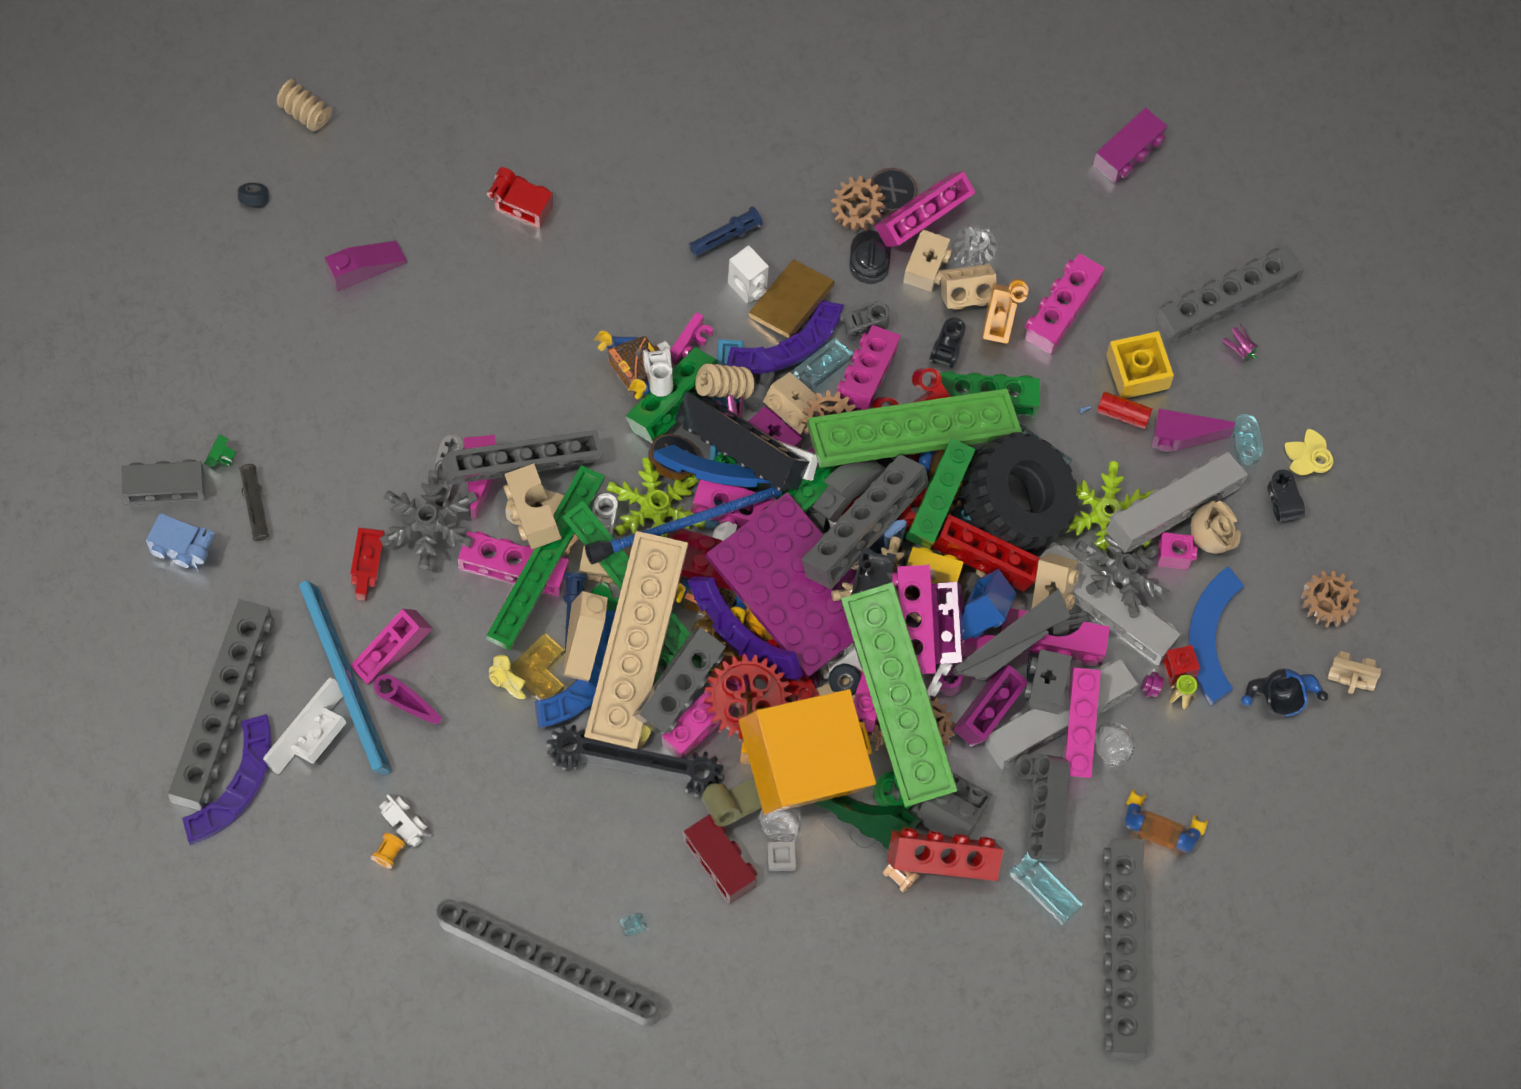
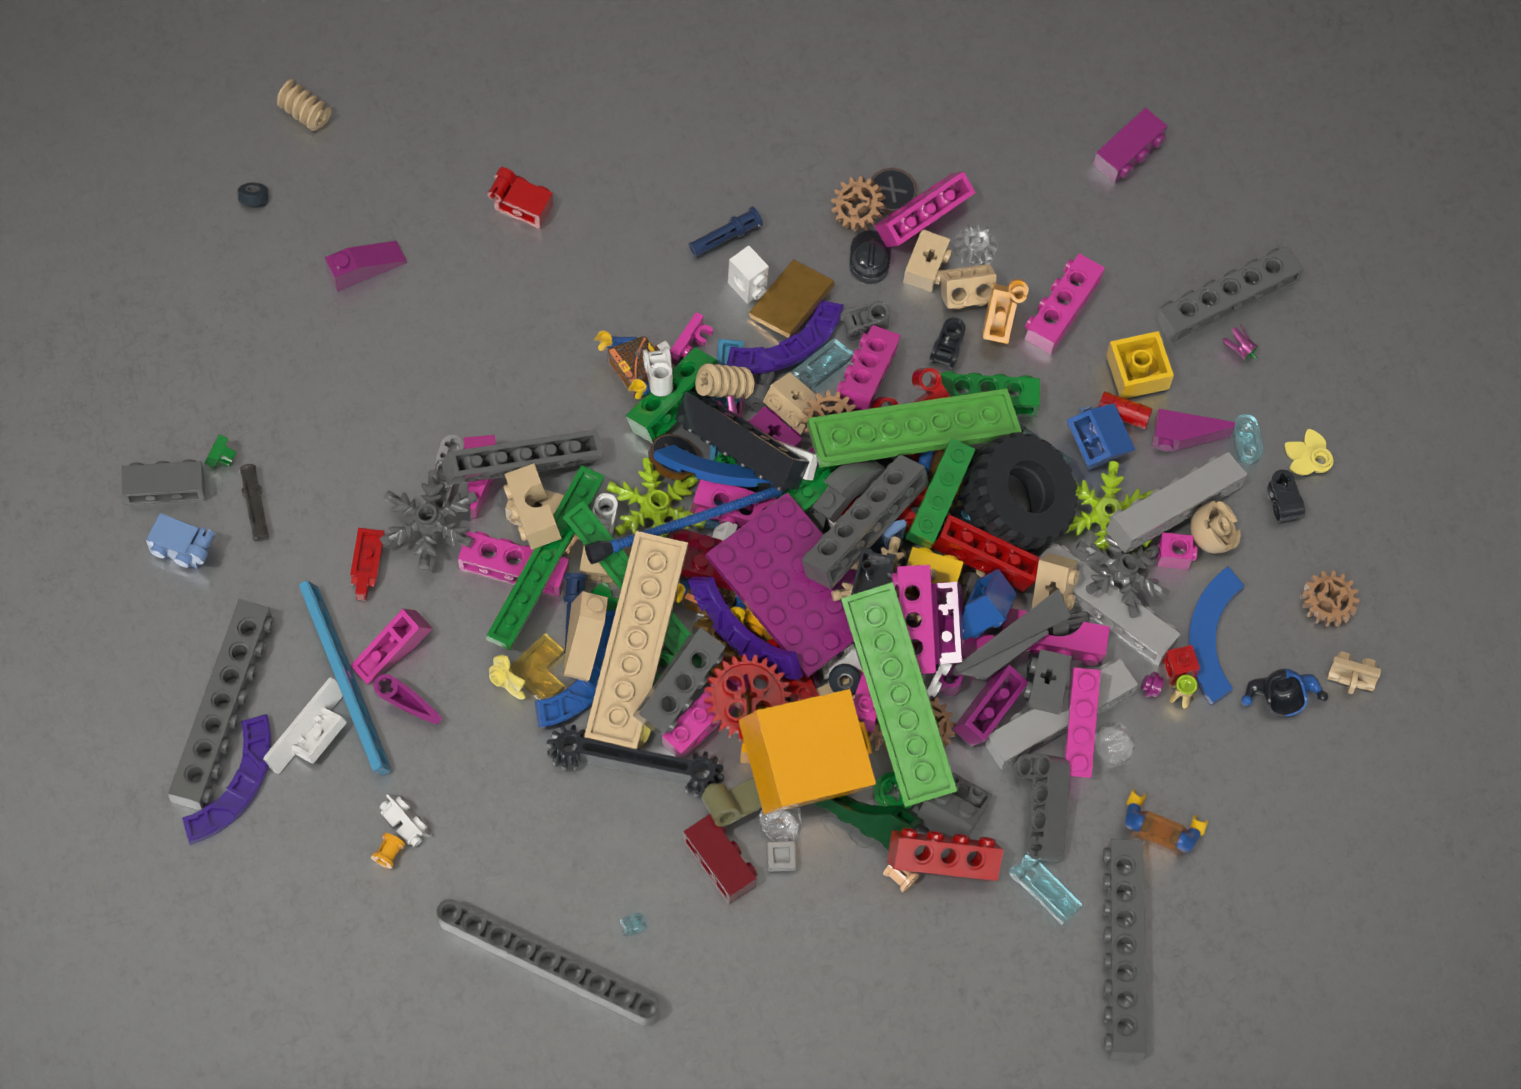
(1100, 435): none -> blue slope

